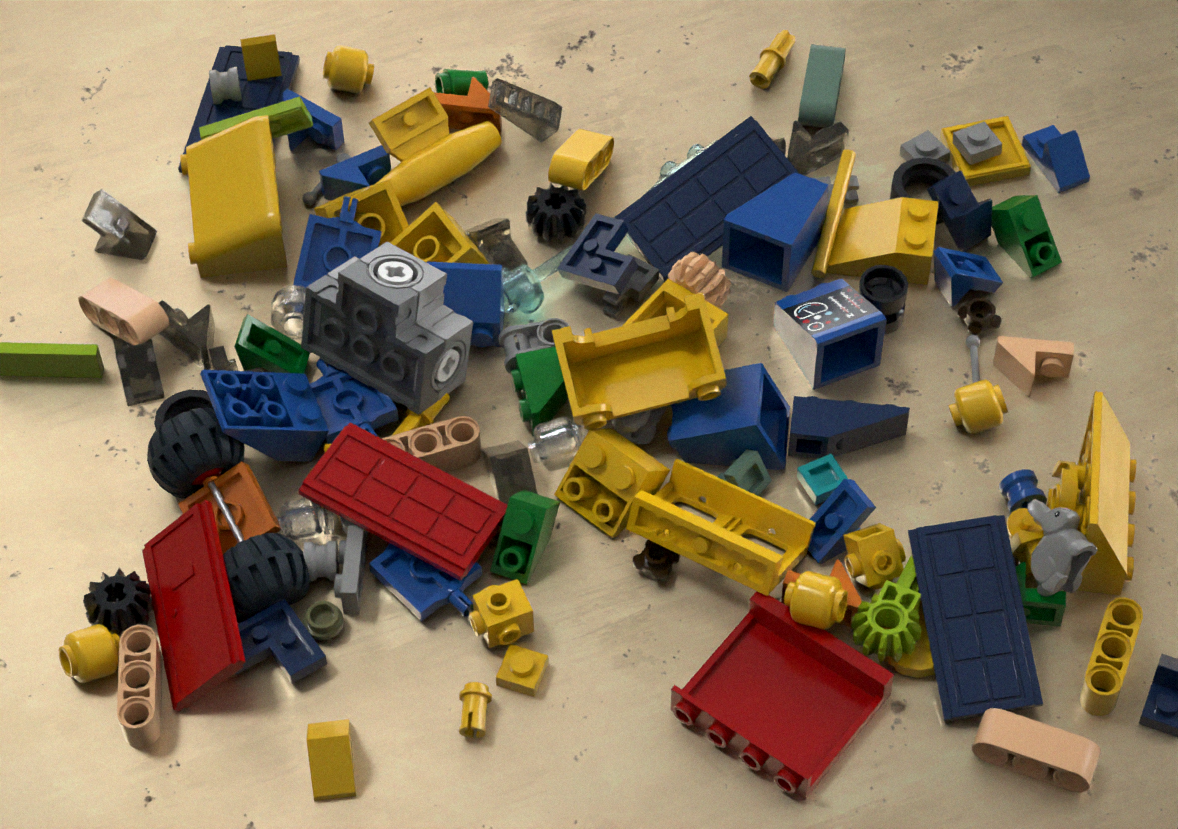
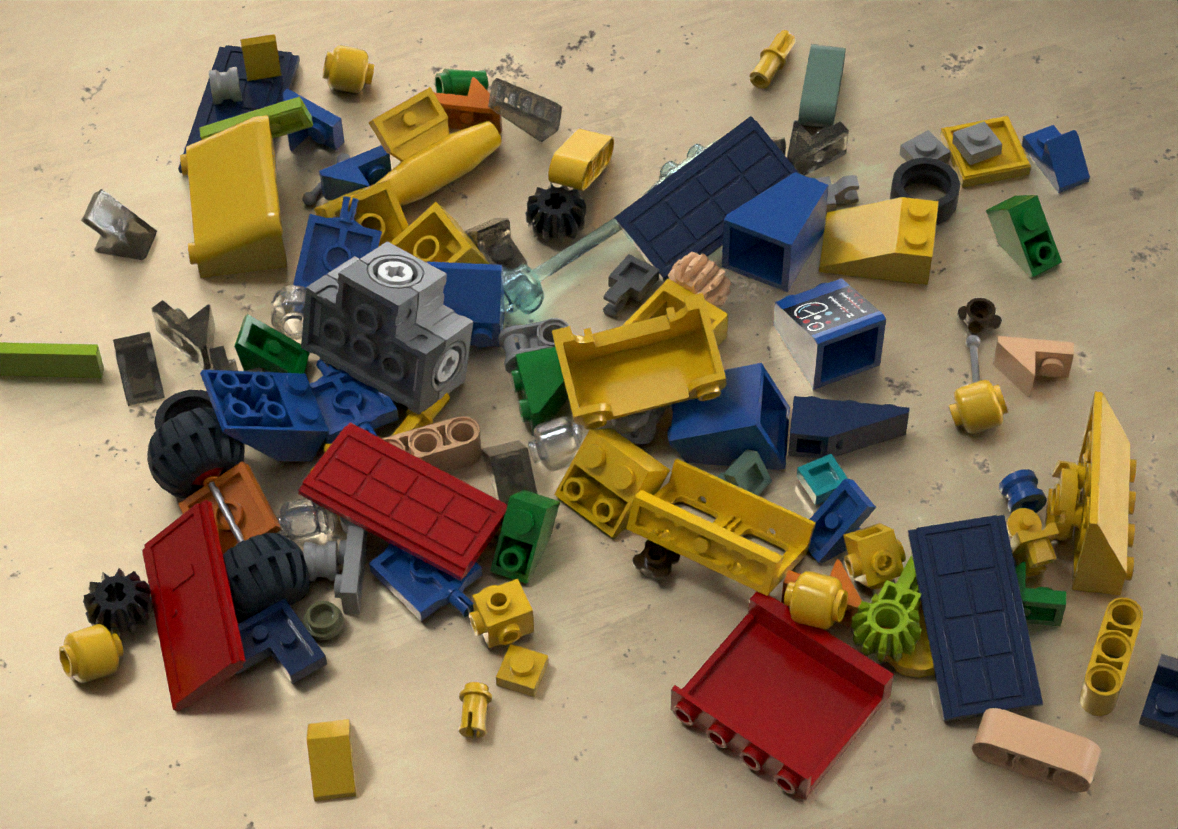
(123, 311): light nougat beam -> none
(145, 701): light nougat beam -> none
(594, 259): dark blue plate -> none
(833, 213): yellow bar -> none
(887, 291): black wheel -> none
(960, 271): blue slope -> none
(962, 214): dark blue slope -> none
(1062, 550): light grey animal -> none

